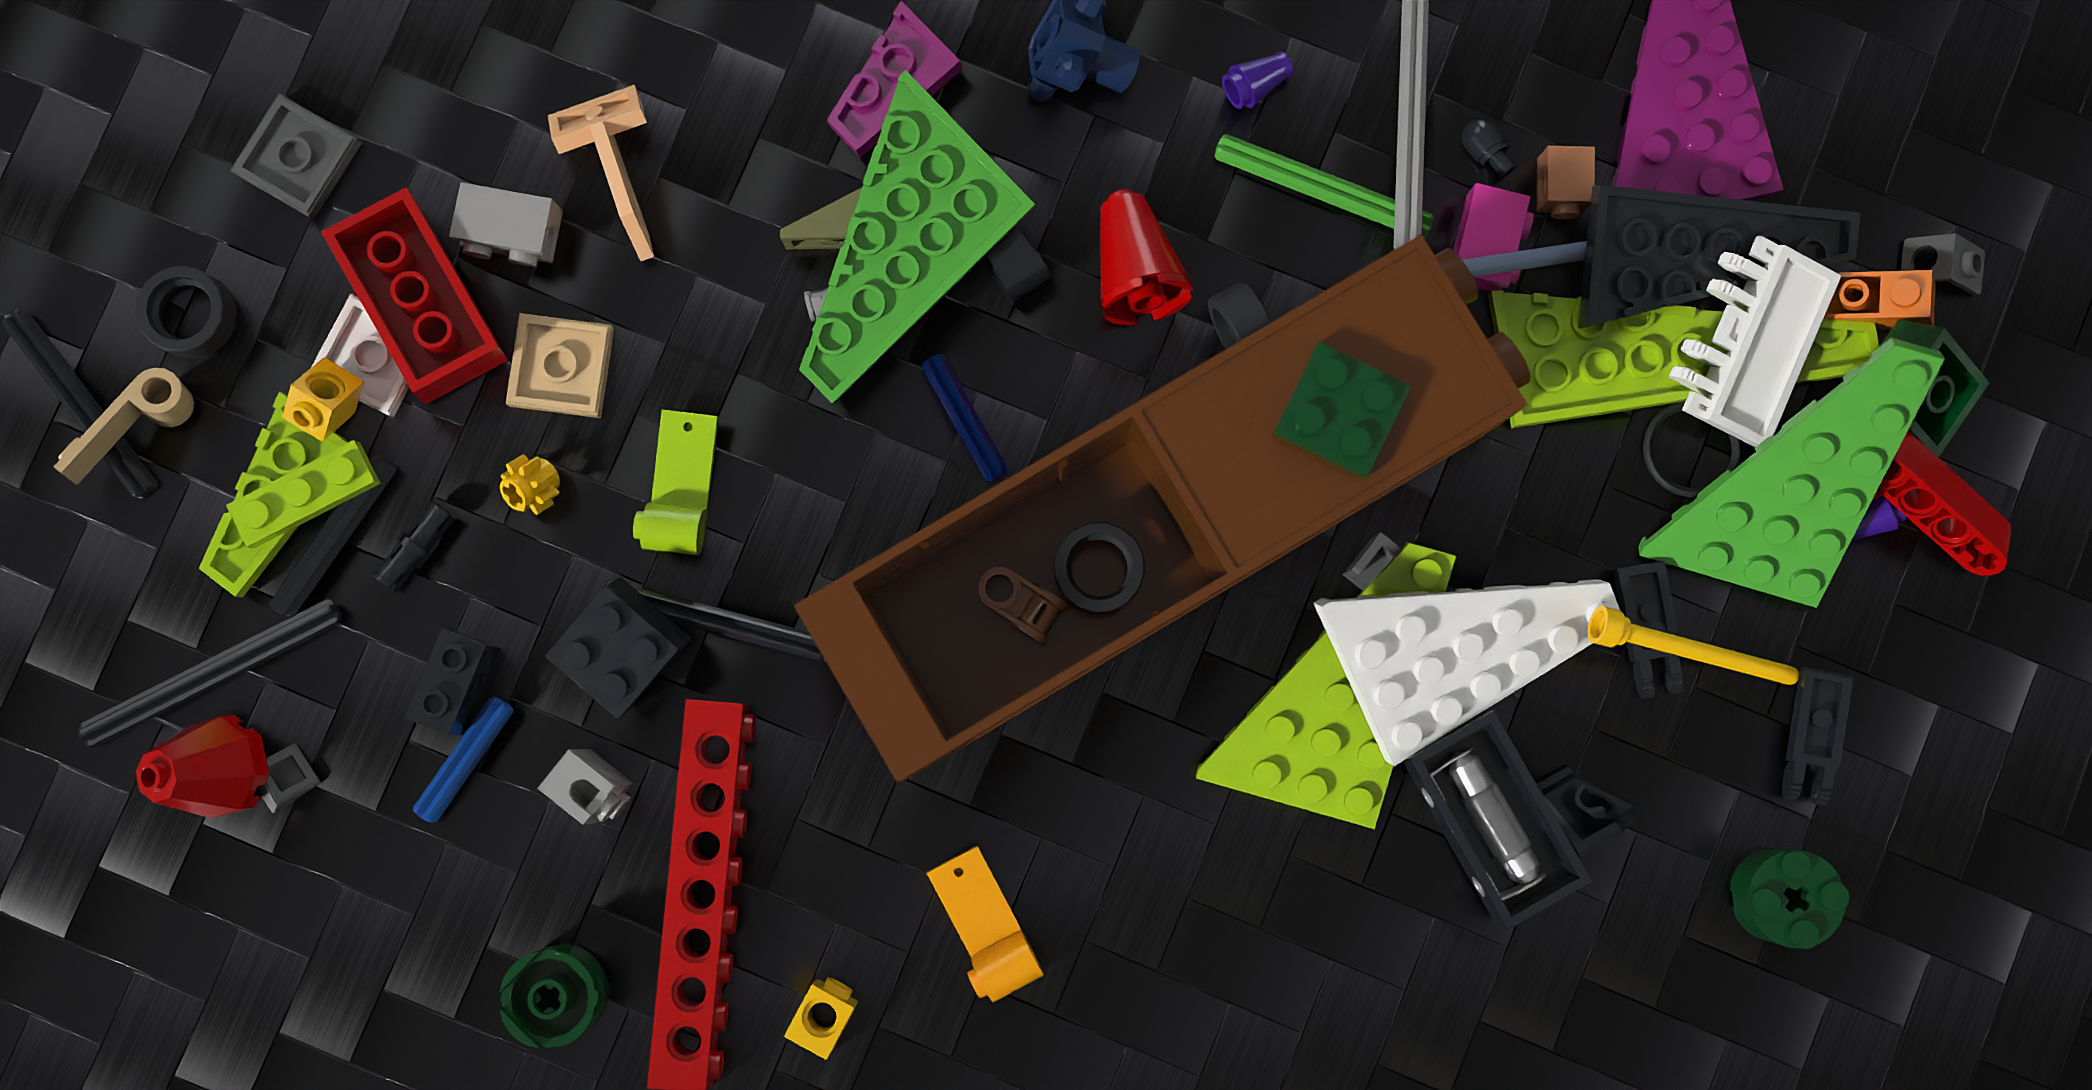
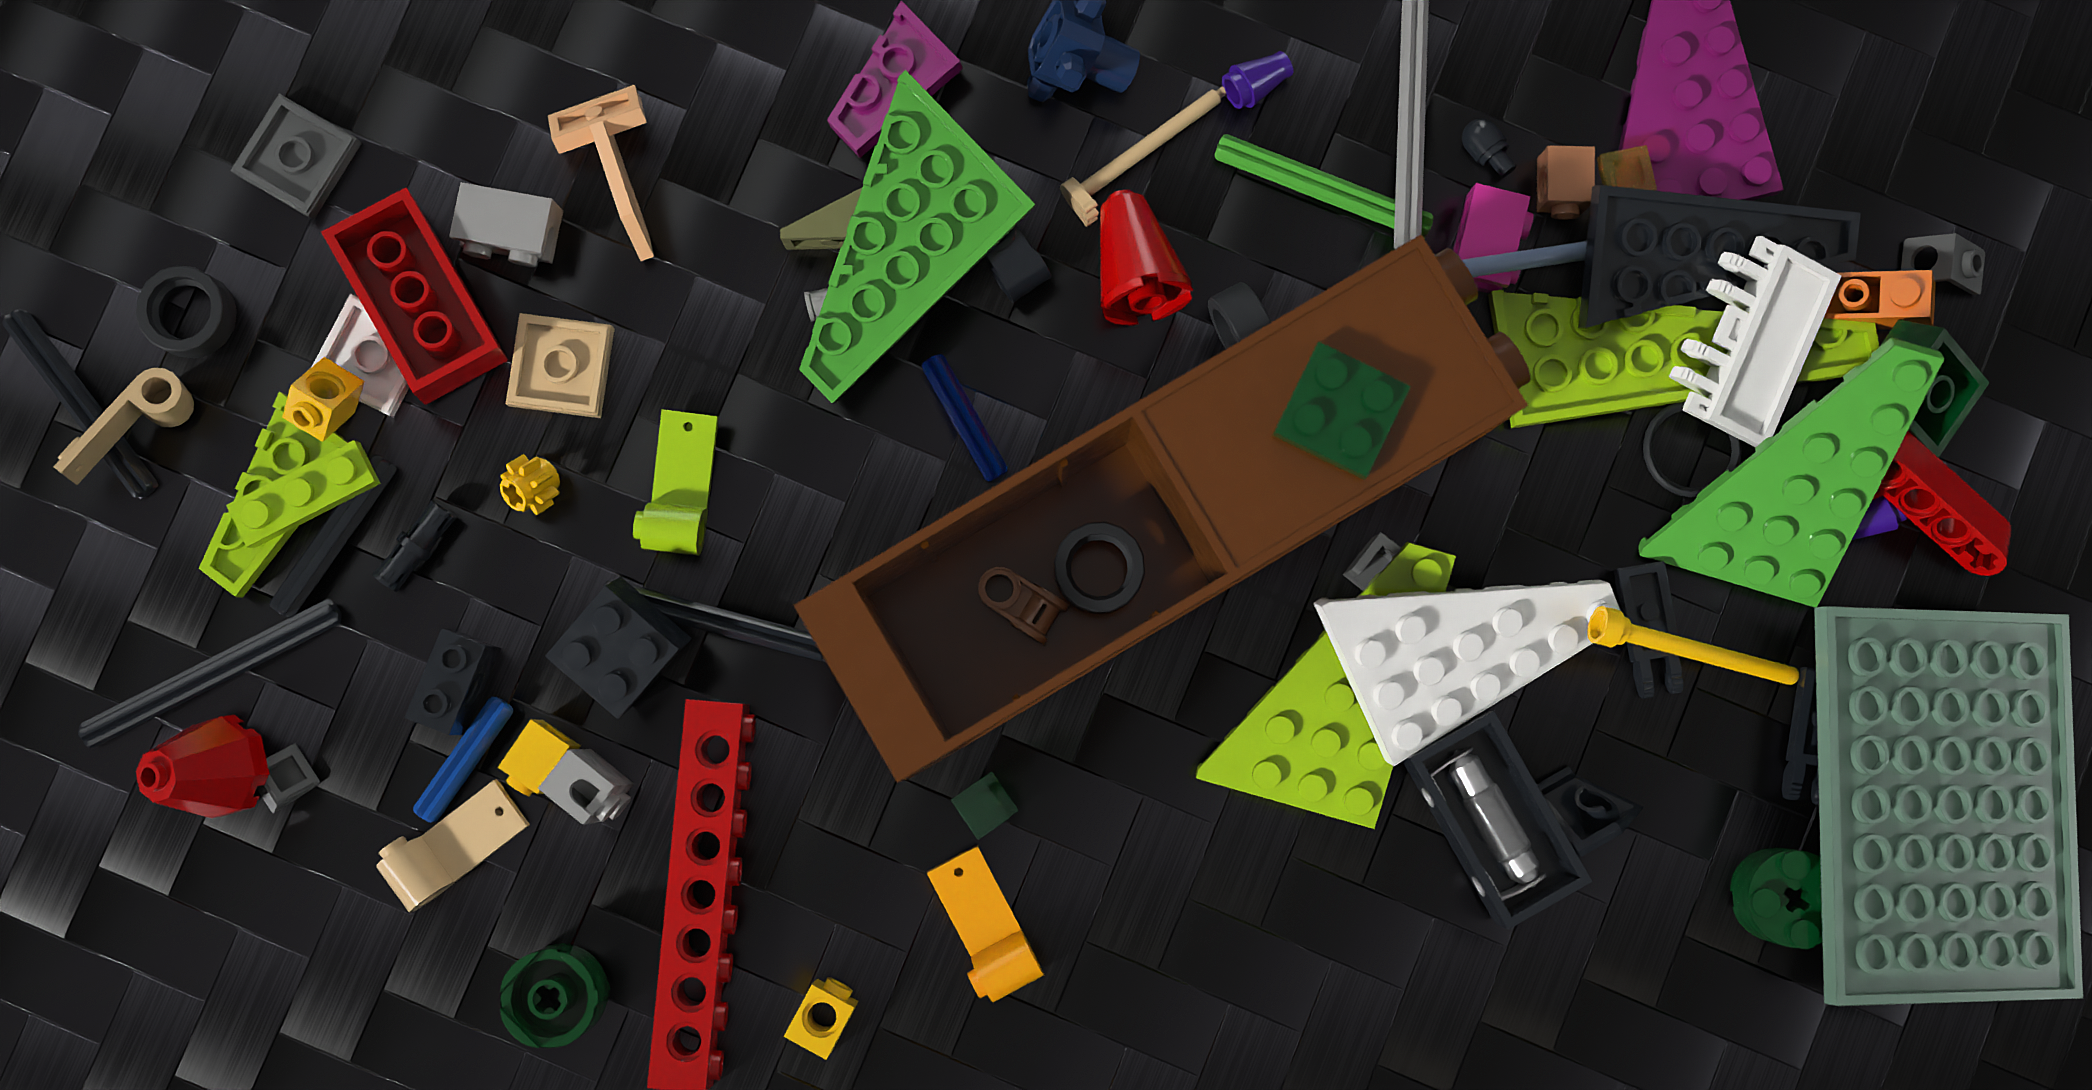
(452, 848): none -> tan door
(535, 756): none -> yellow brick
(984, 805): none -> clear green brick
(1079, 195): none -> tan piece
(1627, 169): none -> clear yellow plate
(1946, 806): none -> sand green plate

